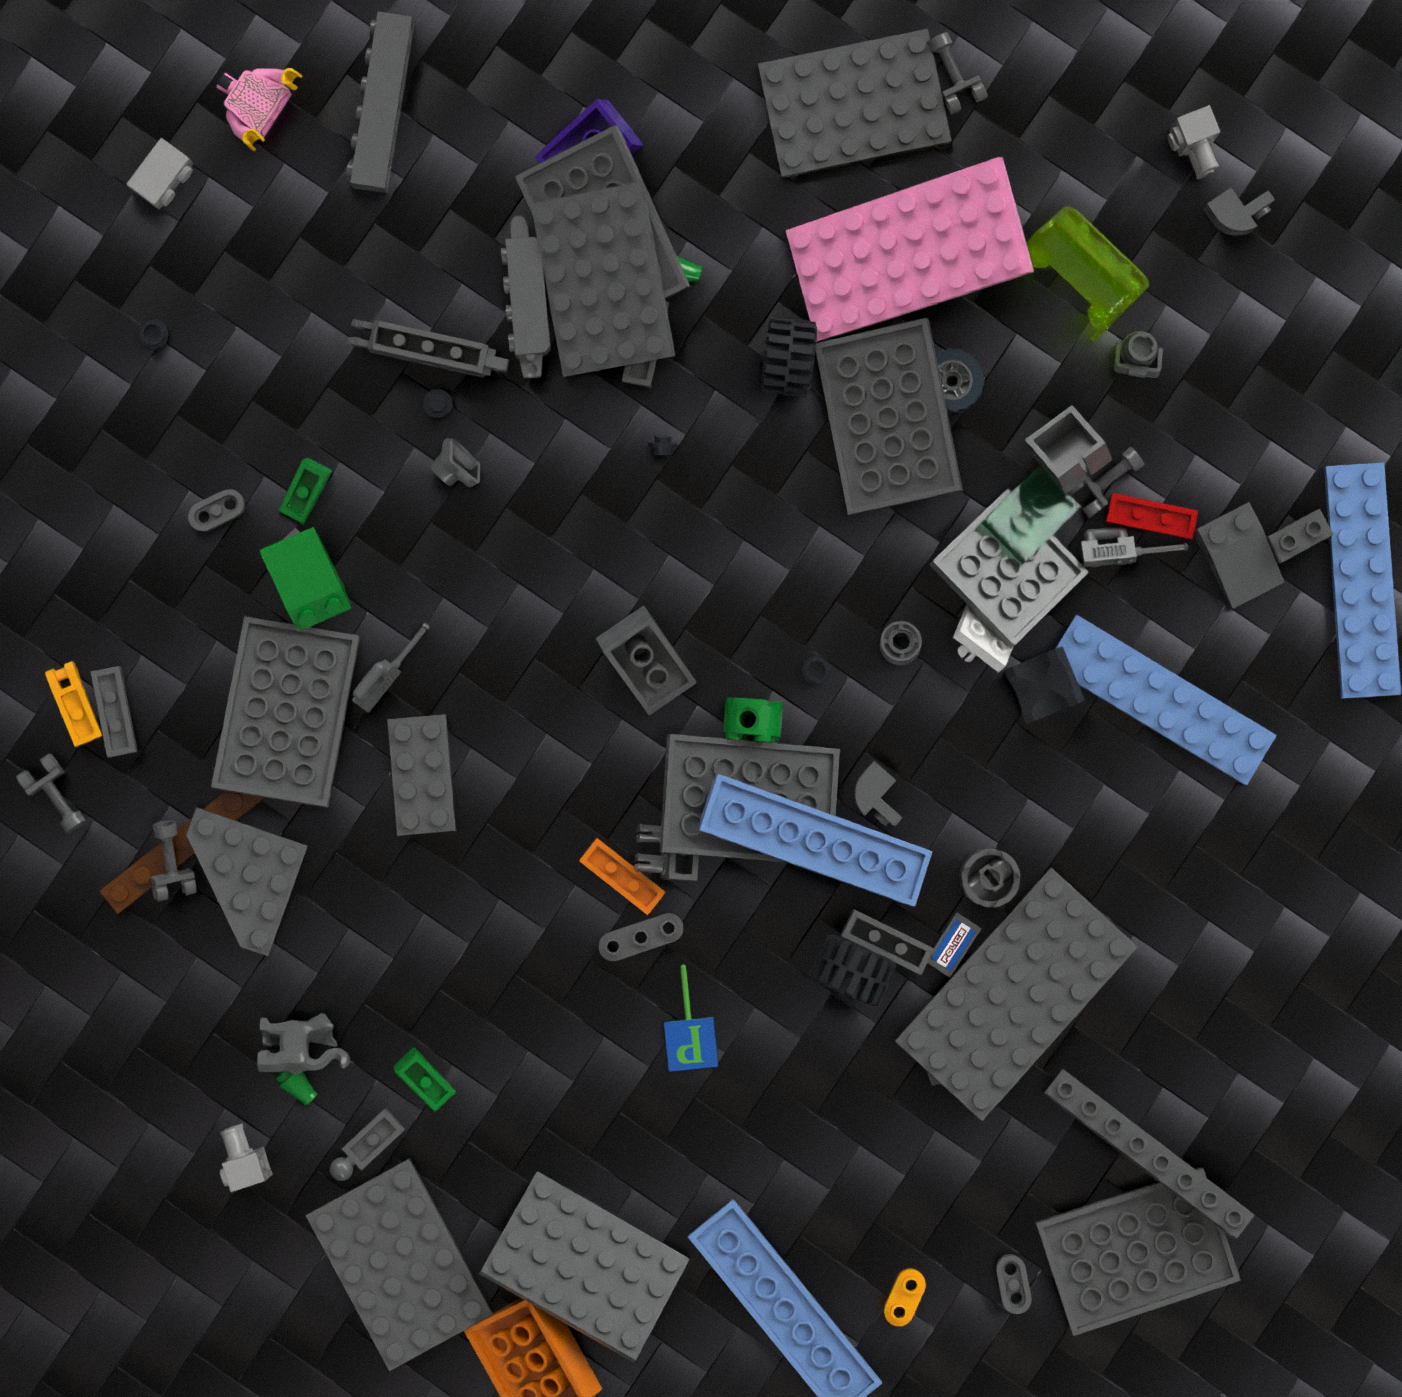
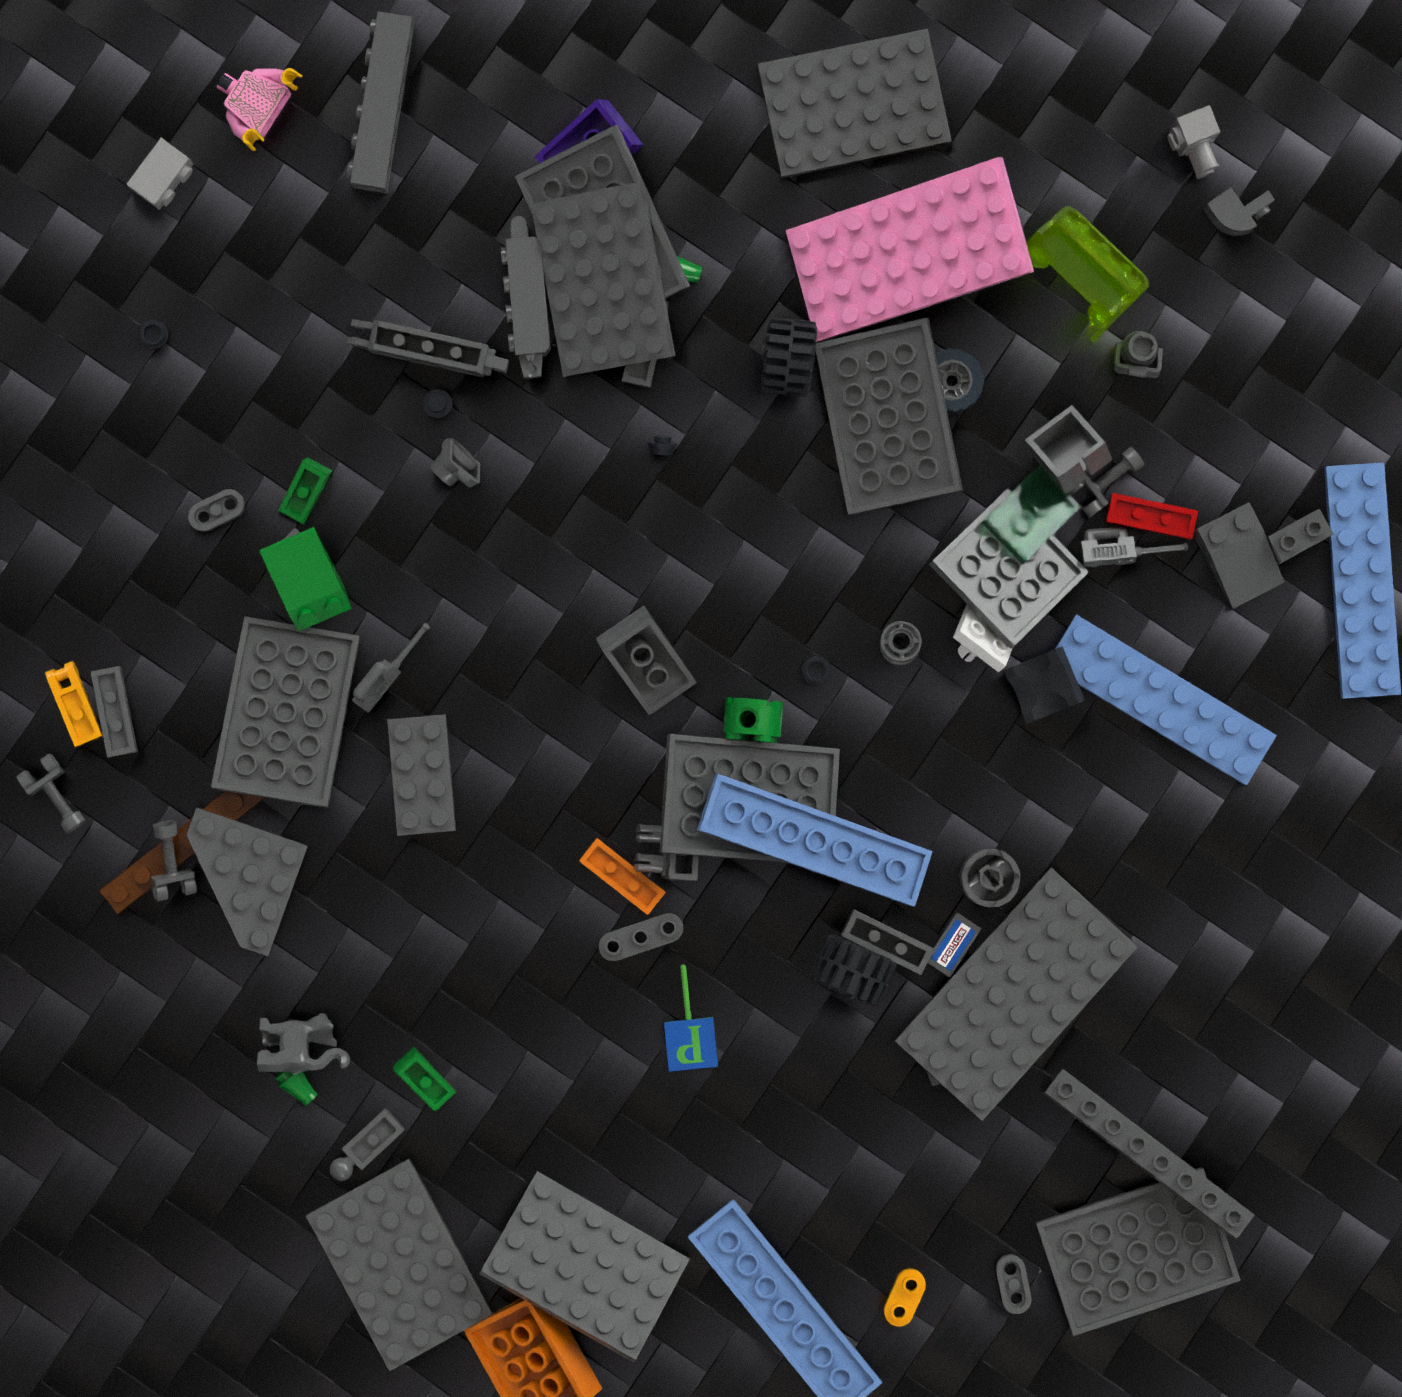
(243, 1165): light grey brick -> none
(868, 793): dark grey brick -> none
(940, 45): dark grey bar -> none

